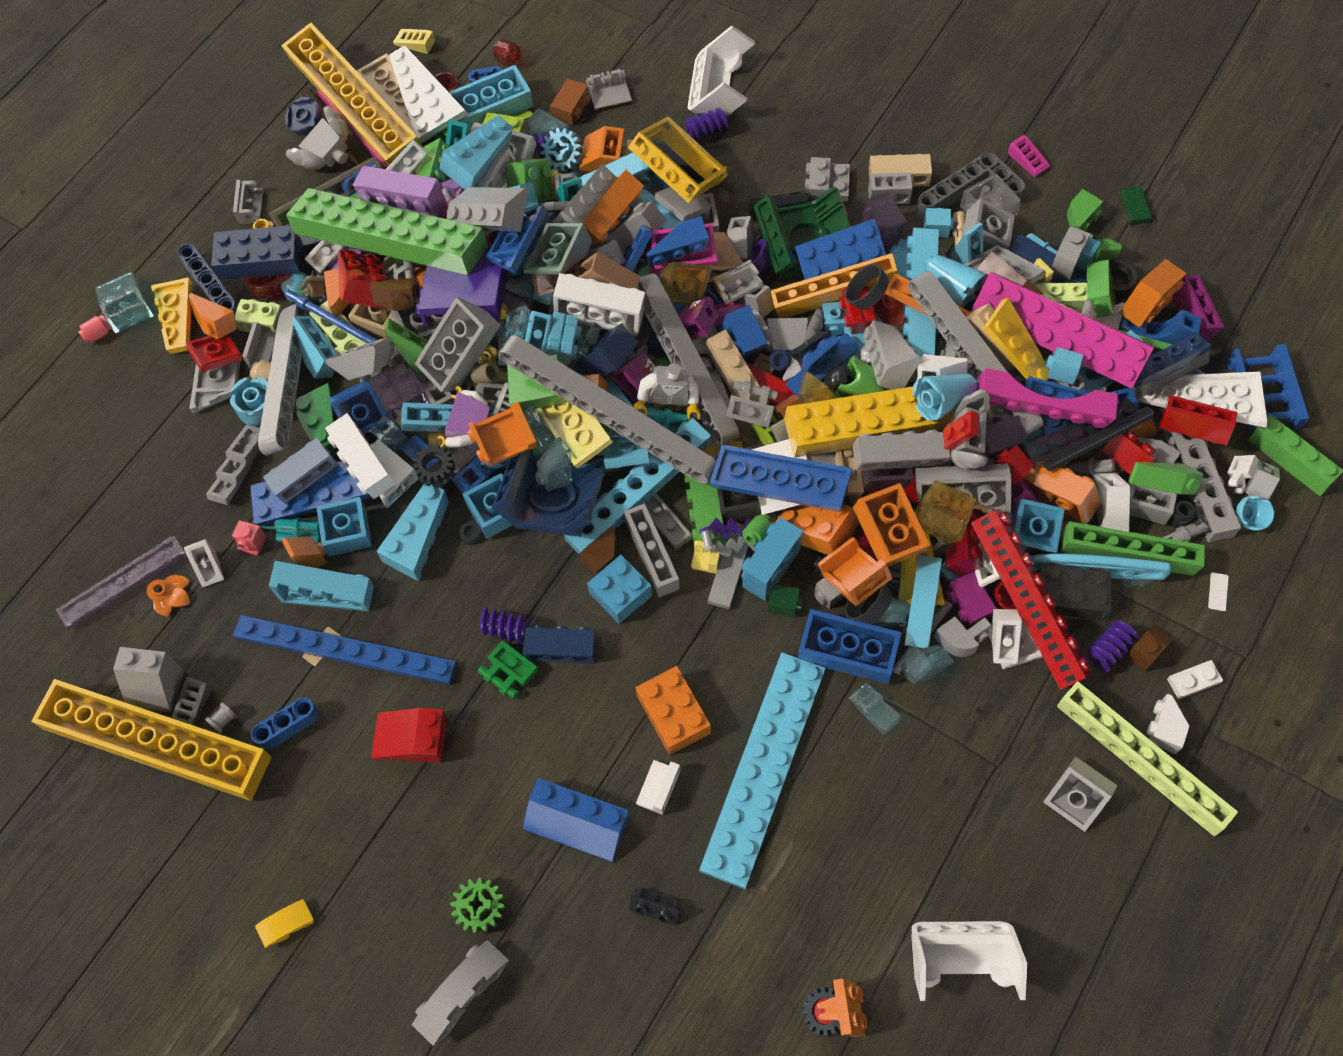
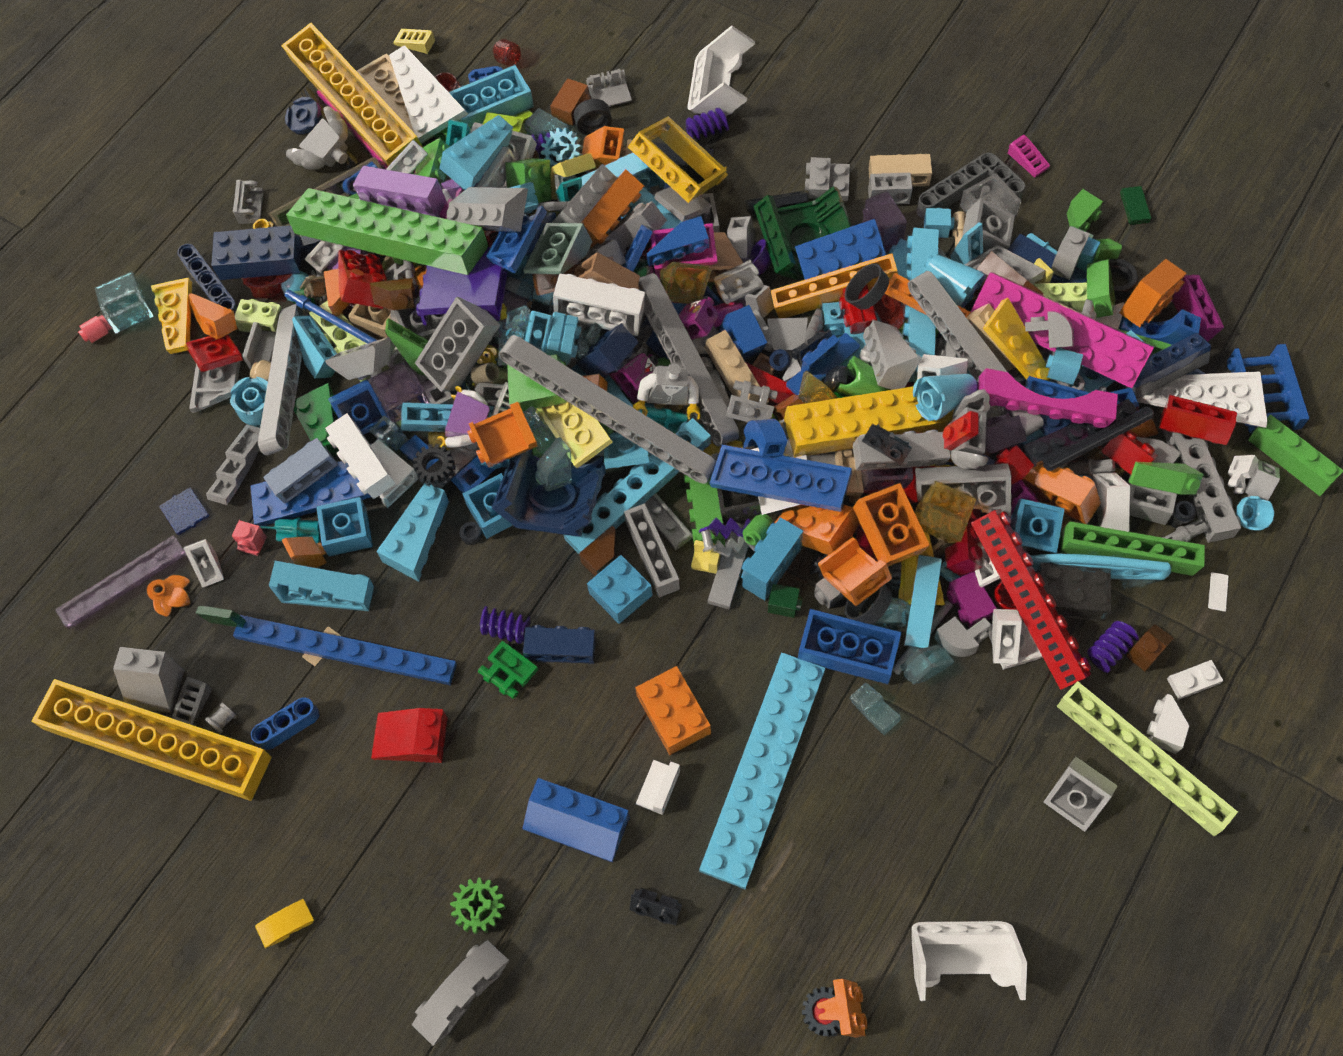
(184, 511): none -> clear blue piece
(221, 616): none -> dark green tile
(574, 165): none -> light yellow slope
(590, 107): none -> black tyre
(766, 436): none -> blue arch
(889, 446): none -> black hinge
(1059, 326): none -> light grey brick

